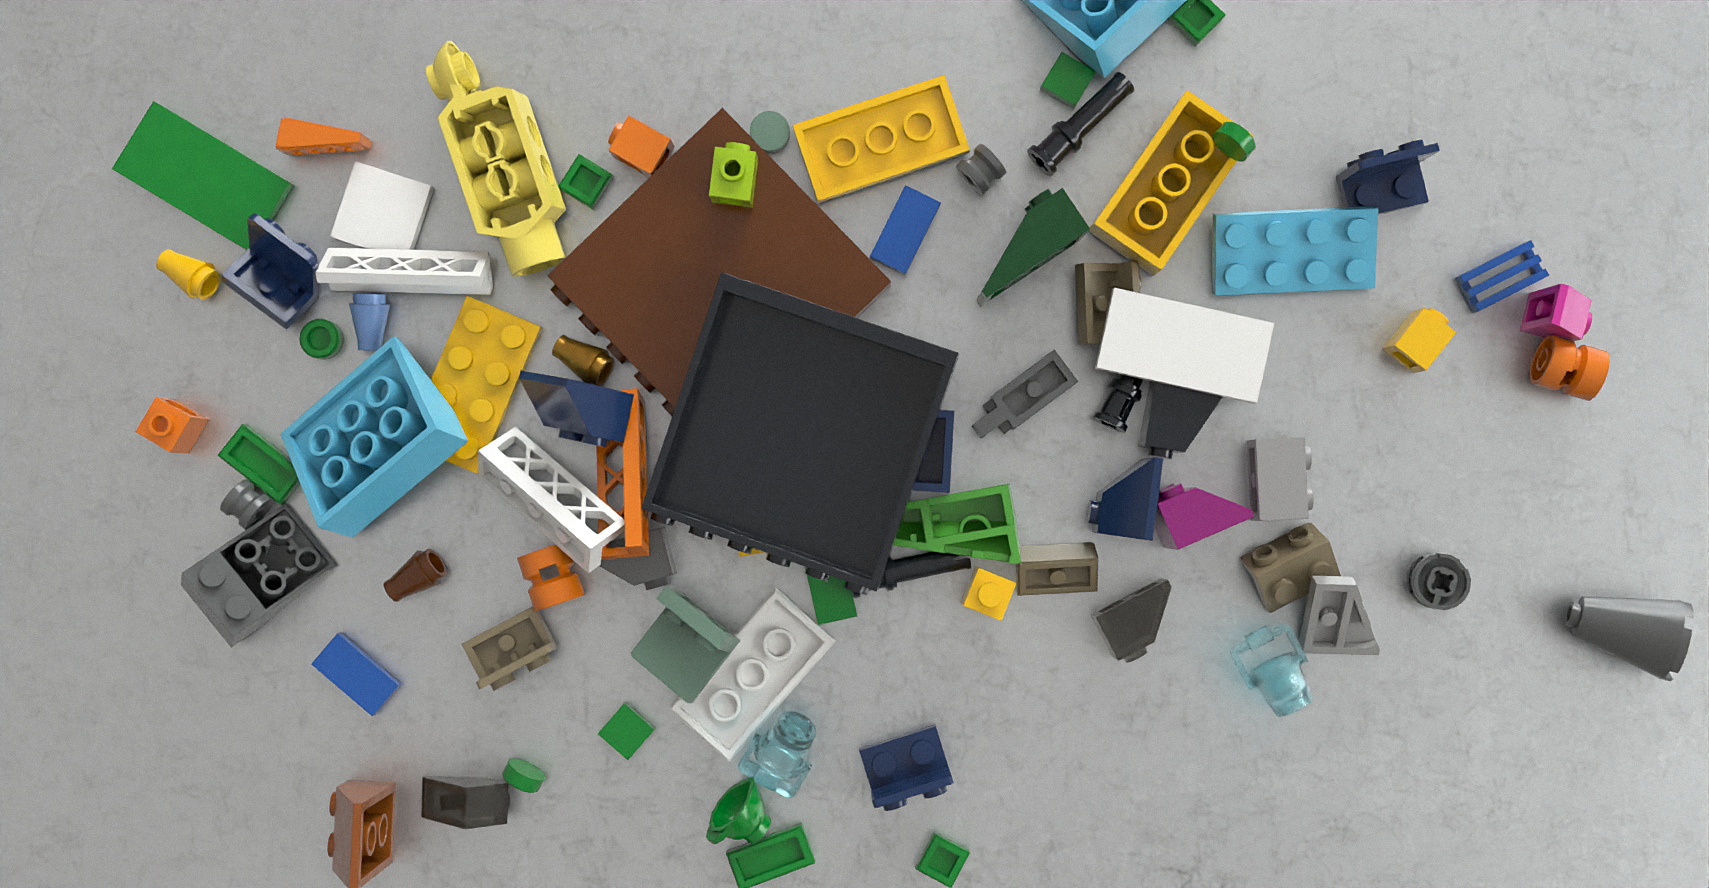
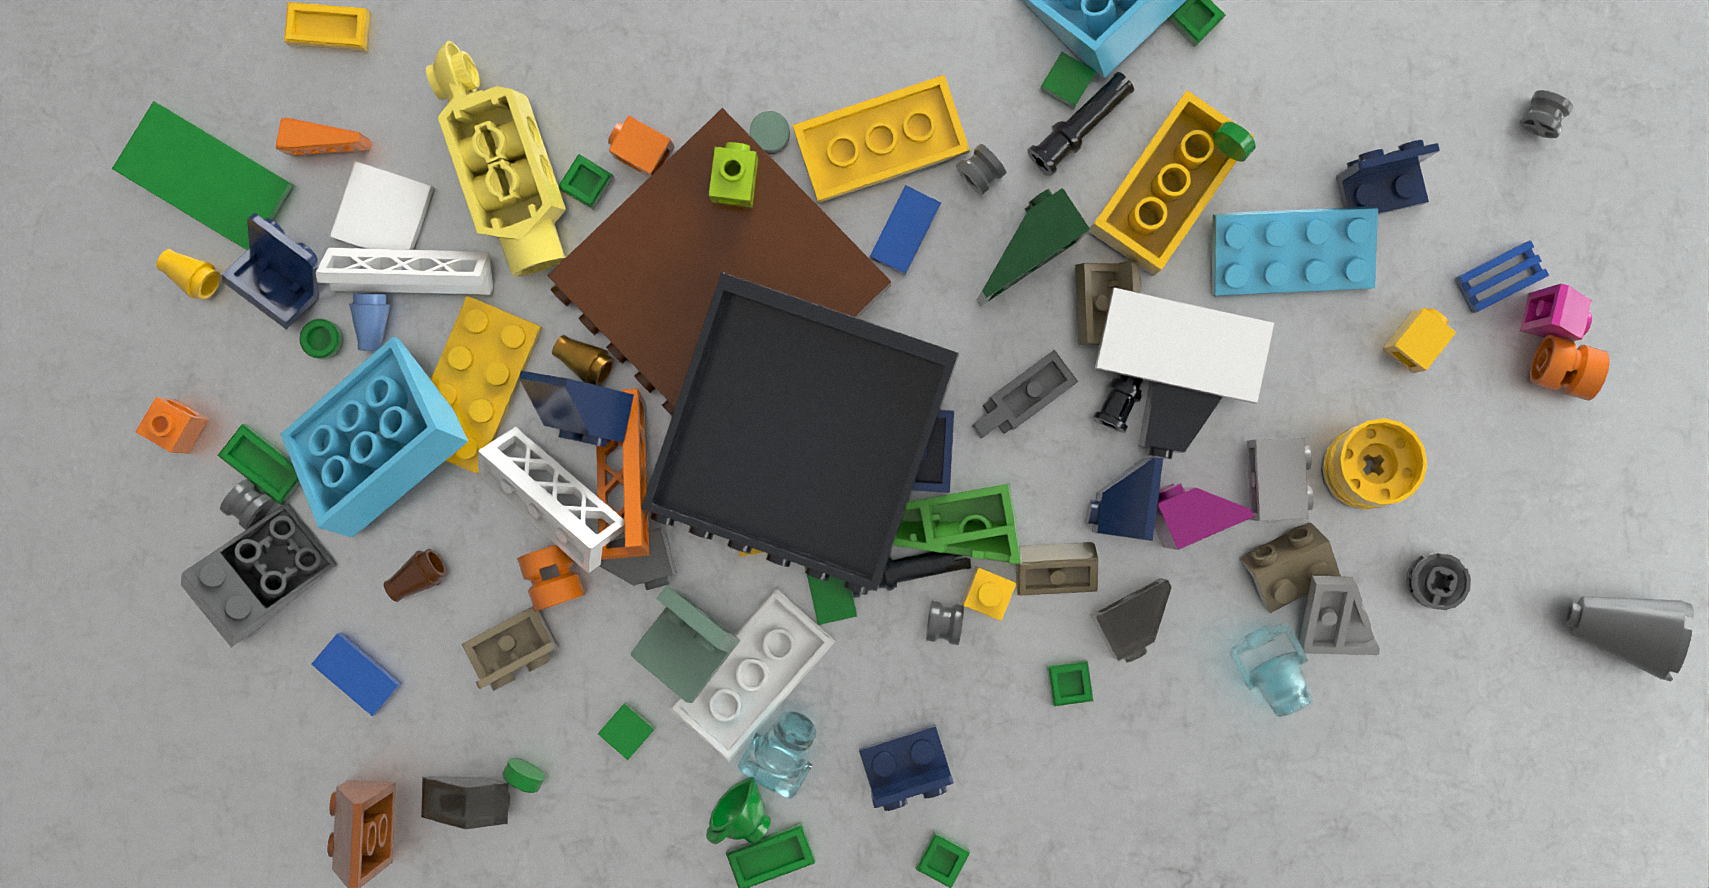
(327, 26): none -> yellow tile
(945, 622): none -> dark grey wheel
(1069, 683): none -> green tile
(1396, 469): none -> yellow wheel
(1546, 114): none -> dark grey wheel

